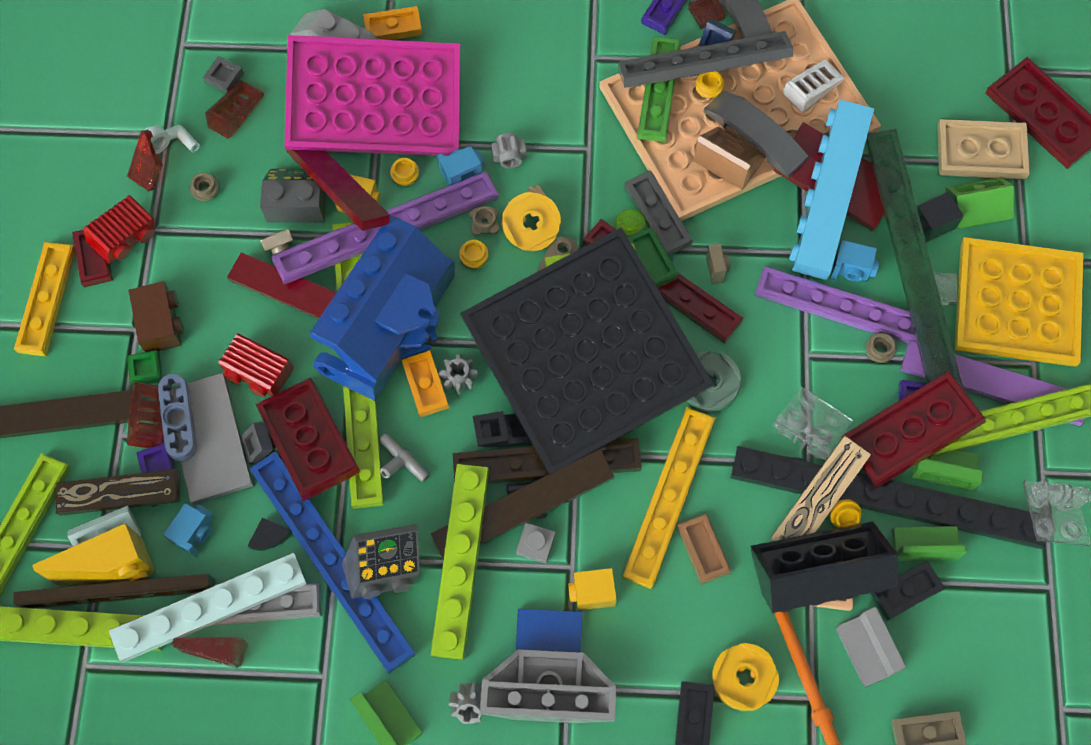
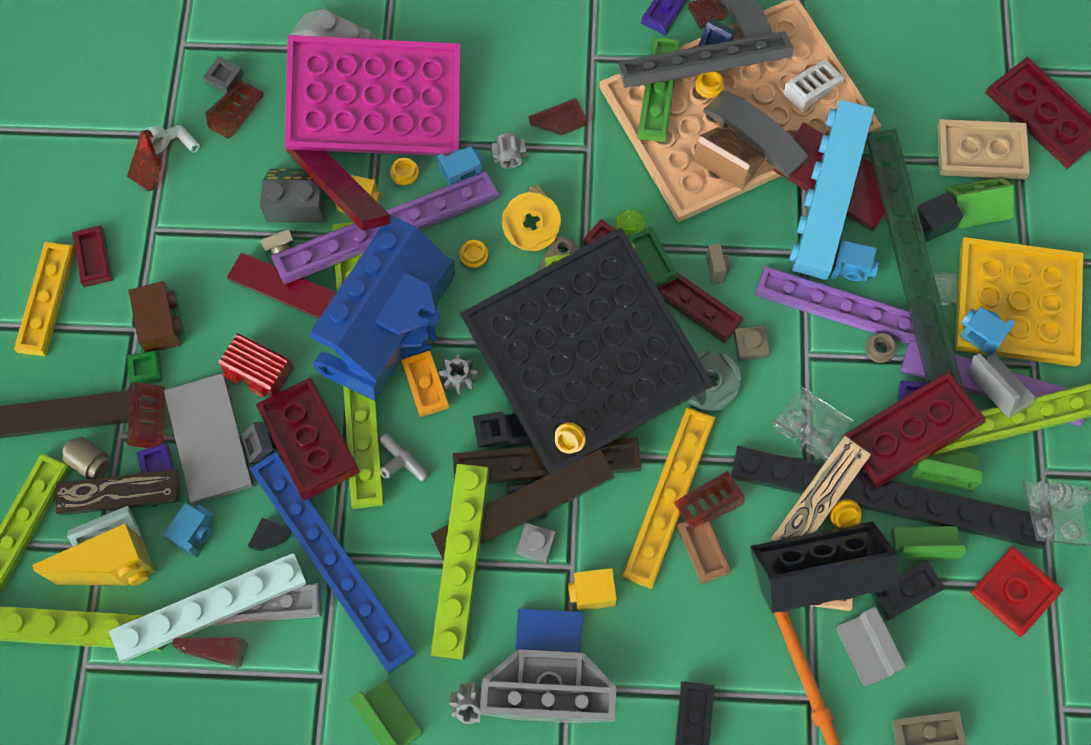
(86, 458): none -> dark tan brick
(113, 591): dark brown tile -> none
(120, 229): red brick -> none
(167, 407): sand blue beam -> none
(200, 181): dark tan plate -> none
(382, 561): slope -> none
(394, 23): light orange plate -> none
(480, 214): dark tan plate -> none
(560, 118): none -> clear red tile
(570, 438): none -> yellow plate
(658, 212): dark grey plate -> none
(723, 481): none -> clear red slope
(751, 343): none -> dark tan plate
(762, 671): yellow plate -> none
(985, 329): none -> dark azure brick
(1000, 384): none -> light grey panel
(1016, 591): none -> red tile

